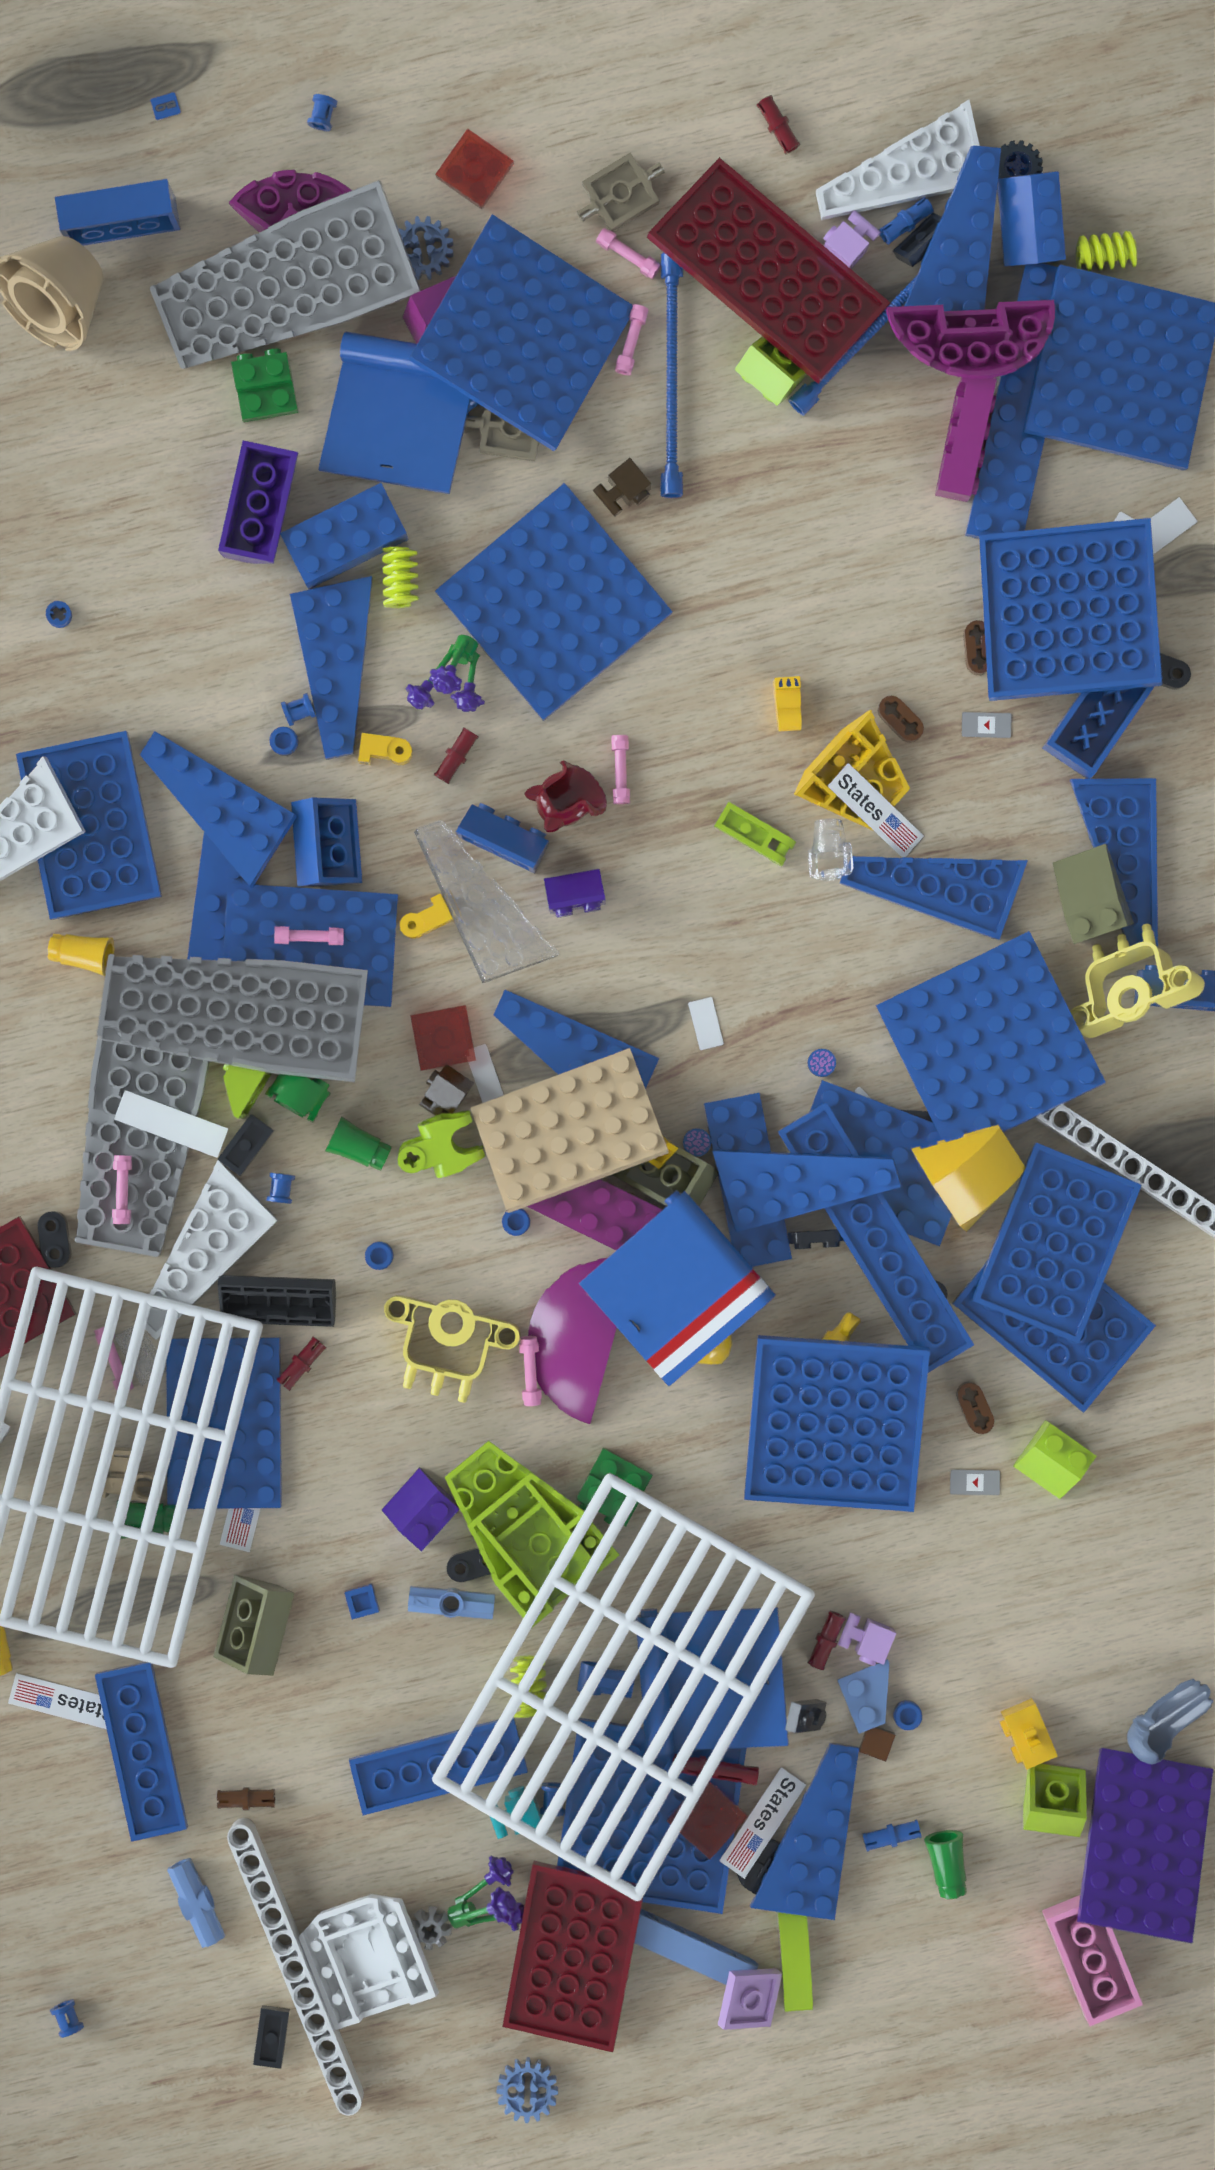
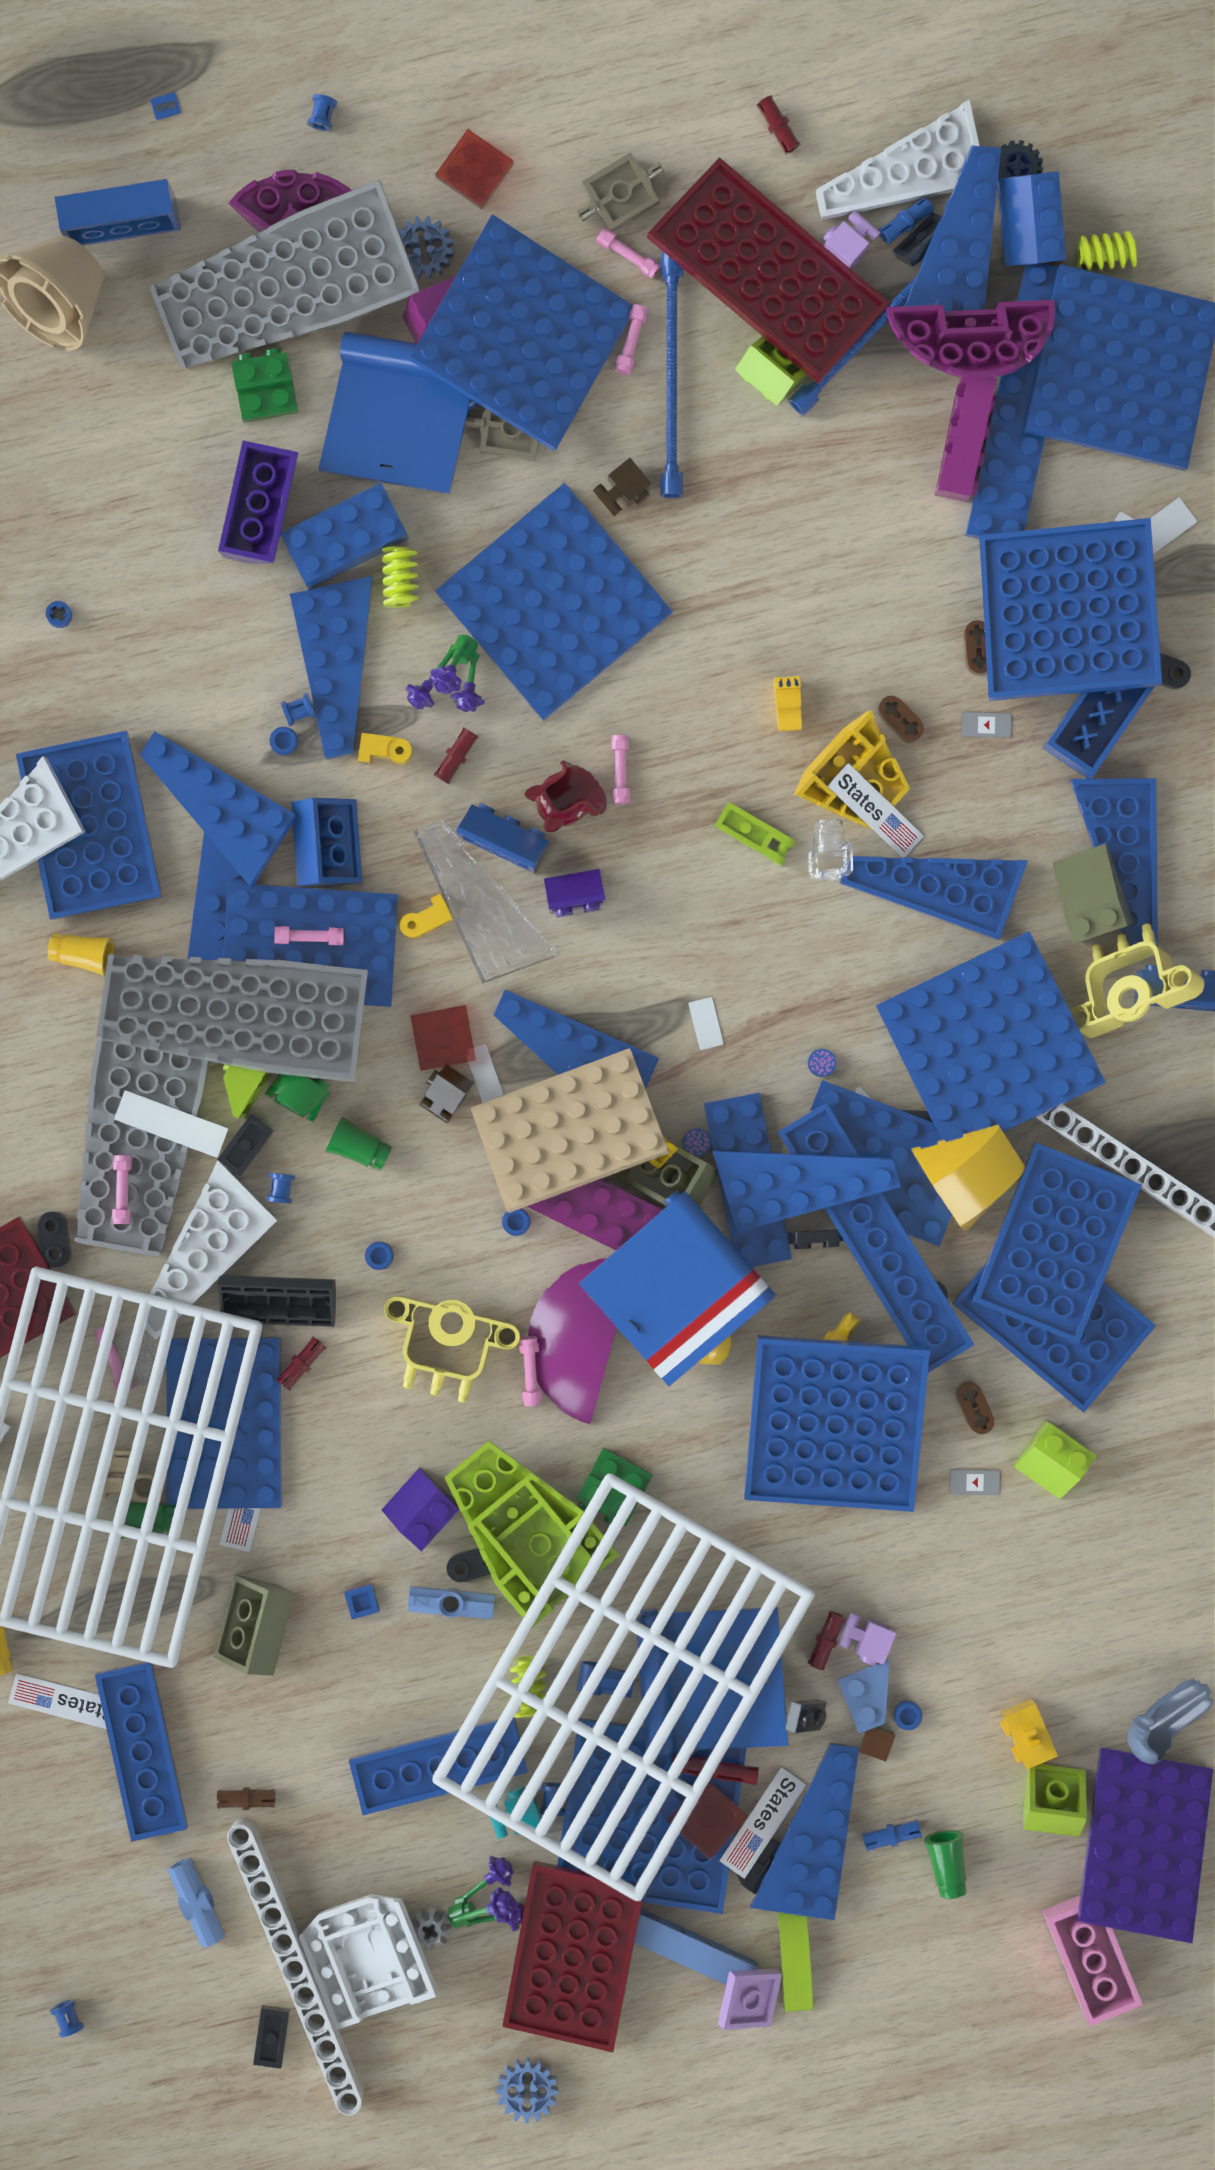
(436, 1147): lime piece -> none

